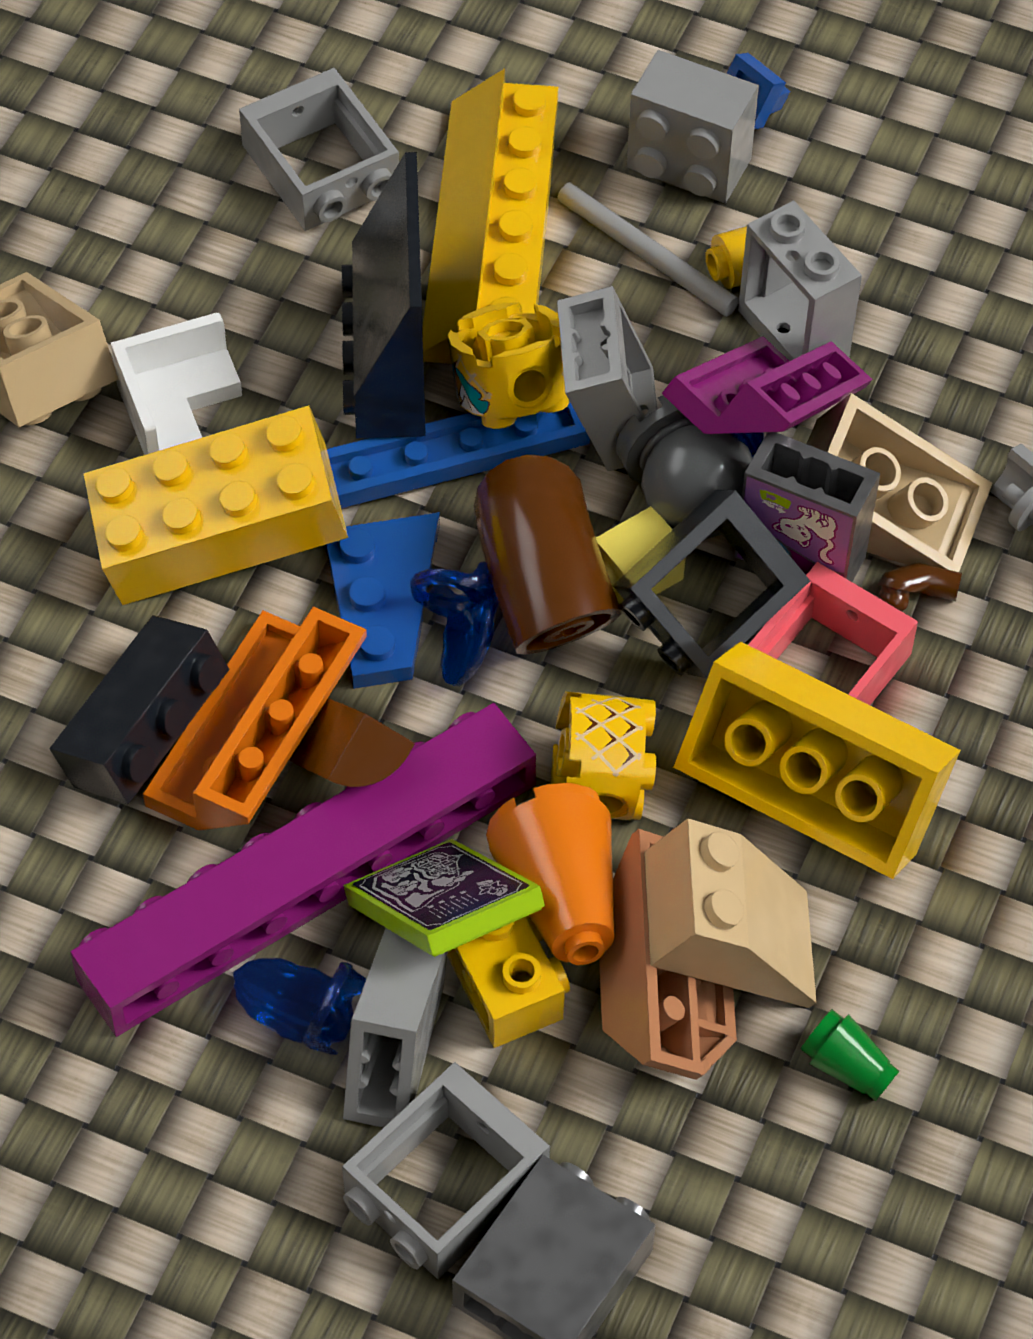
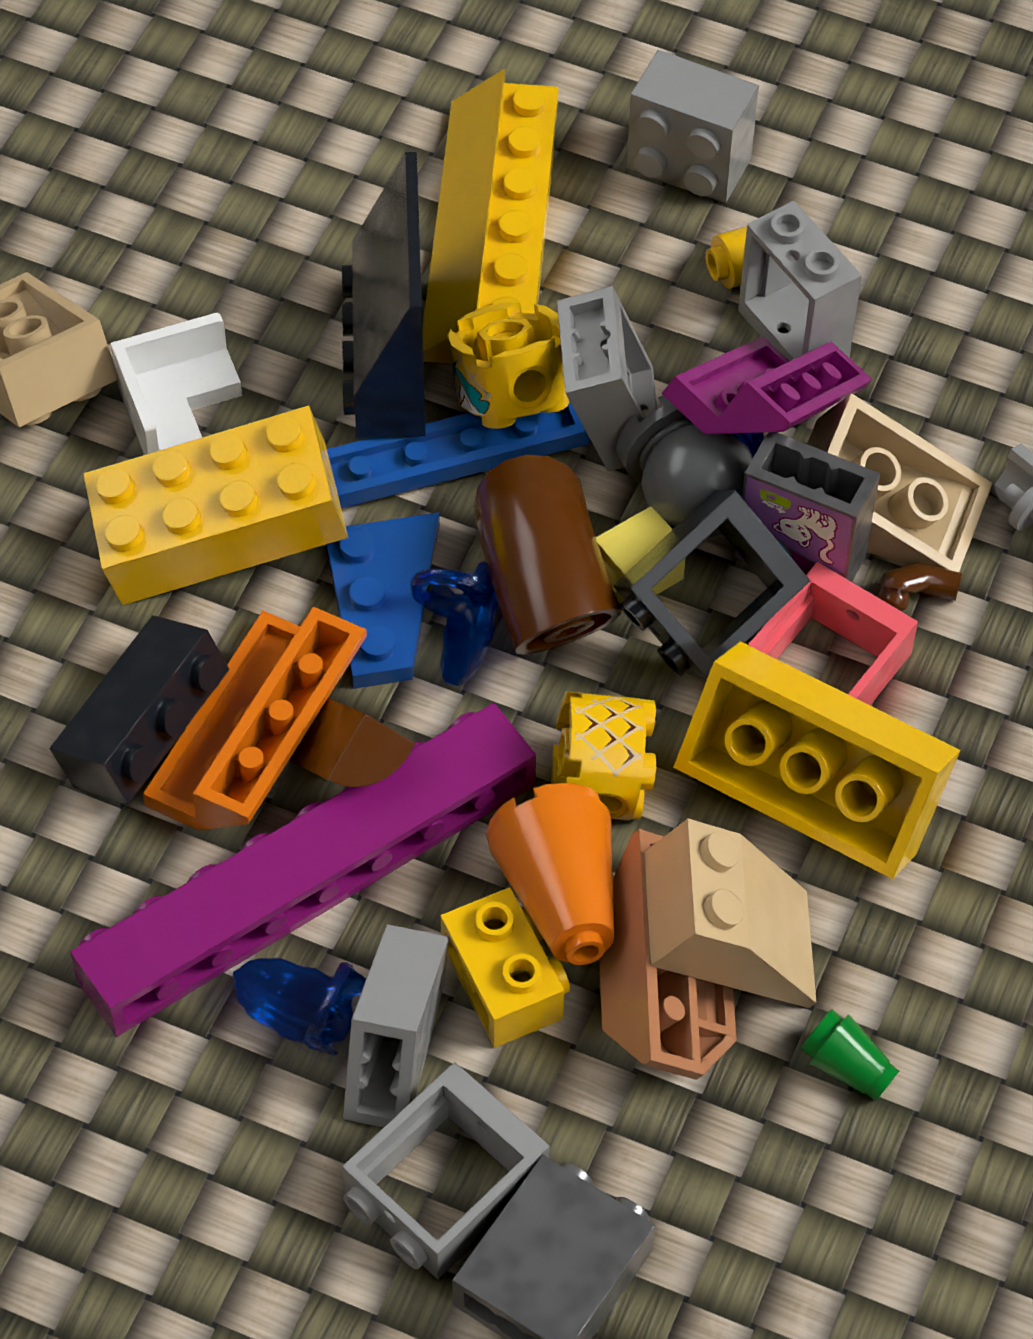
(321, 102): light grey window -> none
(444, 897): tile -> none
(648, 249): light grey bar -> none
(771, 89): blue tile -> none

